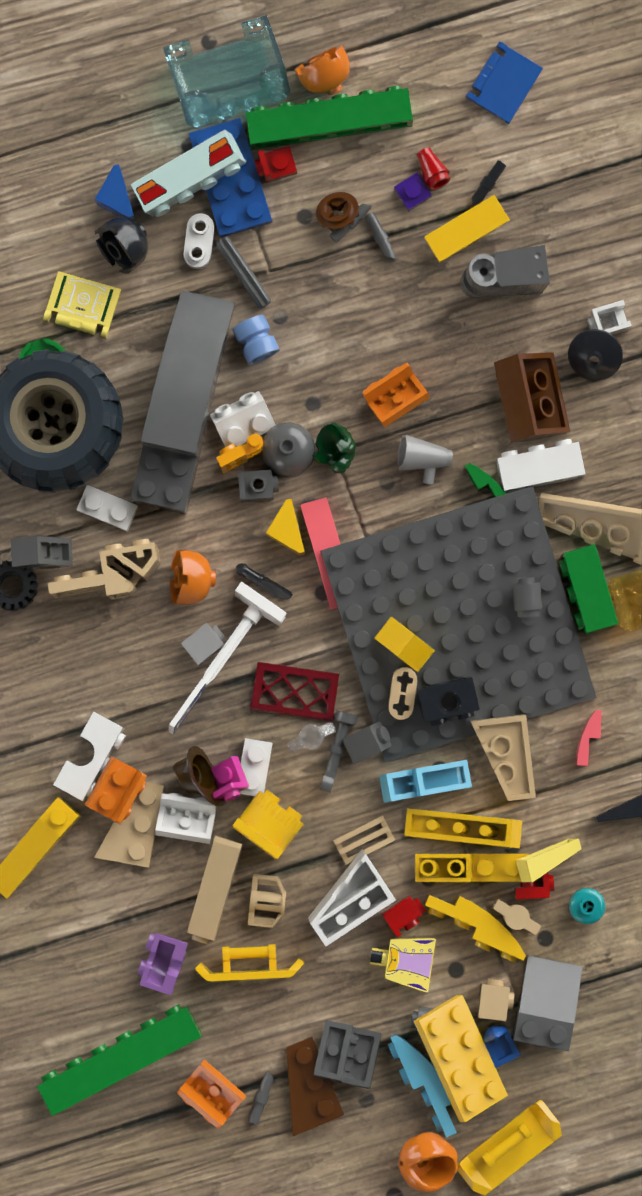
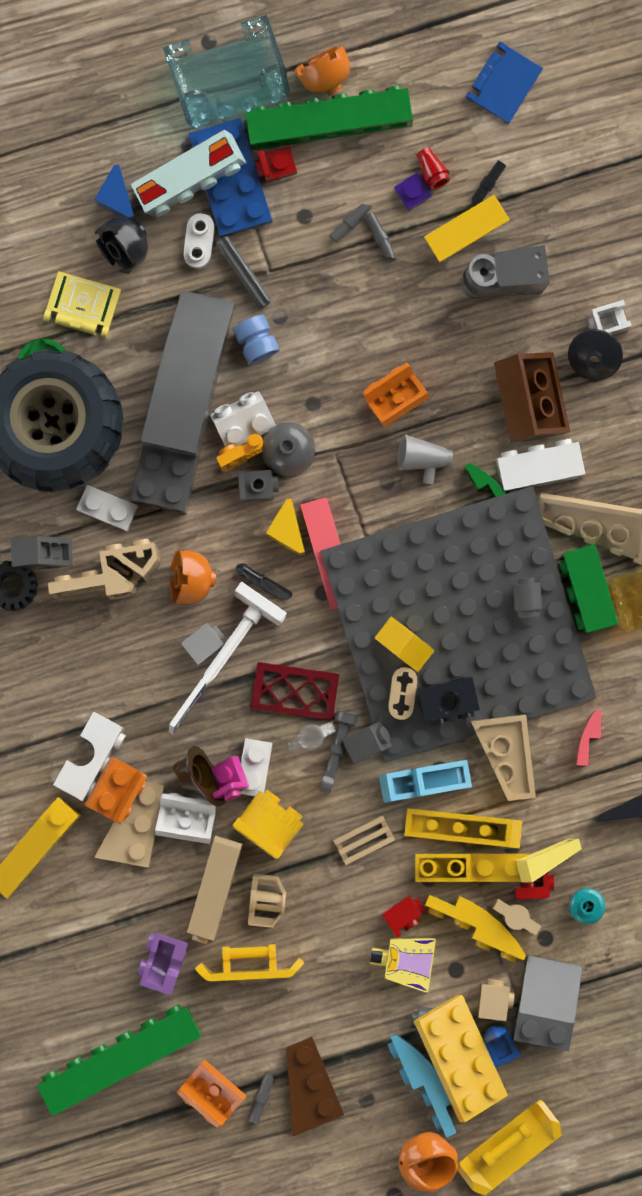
(335, 447): dark green hair -> none
(341, 202): reddish brown gear -> none
(347, 1054): dark grey slope -> none
(351, 900): white wedge -> none

